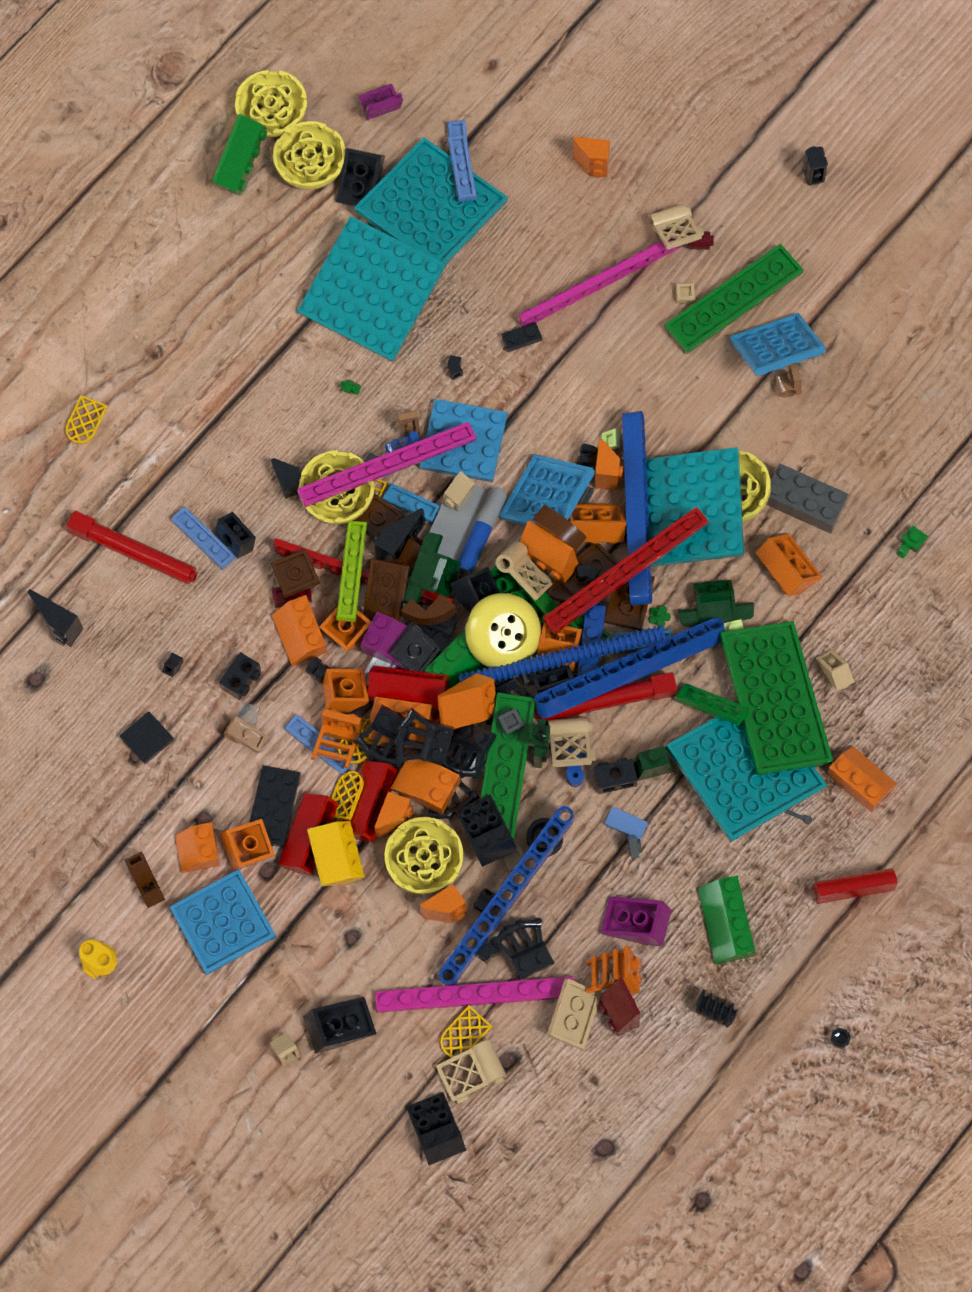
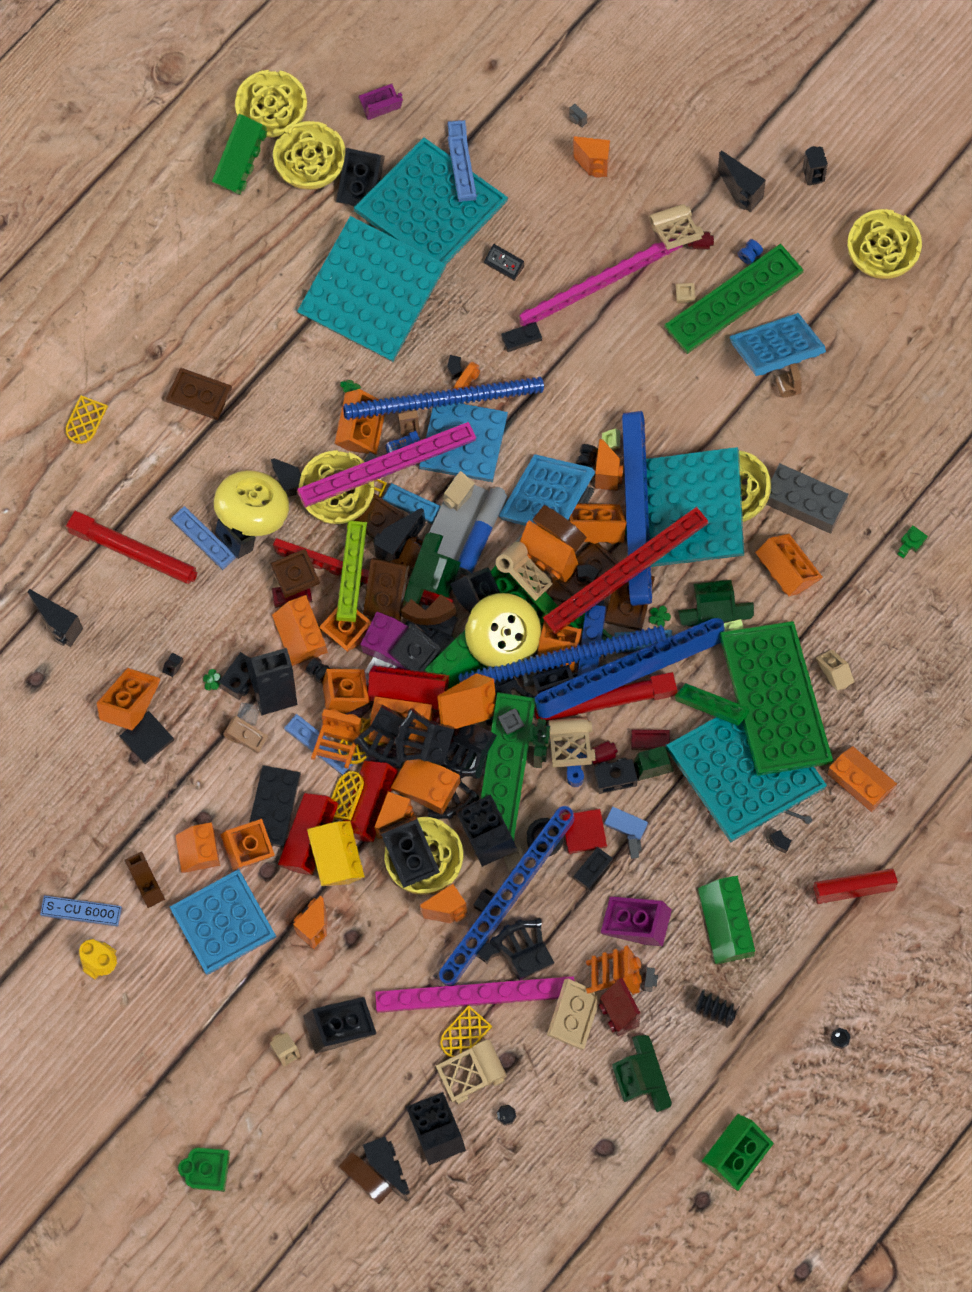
(81, 911): none -> medium blue tile
(128, 699): none -> orange slope
(199, 393): none -> reddish brown plate
(205, 1169): none -> green plate
(211, 680): none -> green plant
(241, 507): none -> light yellow brick
(272, 681): none -> black slope
(312, 924): none -> orange slope
(359, 434): none -> orange slope
(365, 1178): none -> reddish brown brick
(381, 1160): none -> black slope
(409, 851): none -> black slope
(443, 398): none -> blue piece
(470, 373): none -> orange plate
(504, 262): none -> slope
(506, 1115): none -> black tile
(577, 115): none -> dark grey plate
(585, 832): none -> red tile
(593, 868): none -> black plate
(604, 752): none -> dark red brick
(642, 1075): none -> dark green plate
(649, 739): none -> dark red tile
(651, 979): none -> dark grey plate
(737, 1151): none -> green slope
(744, 184): none -> black slope
(751, 250): none -> blue wheel
(780, 842): none -> black piece
(881, 227): none -> light yellow brick

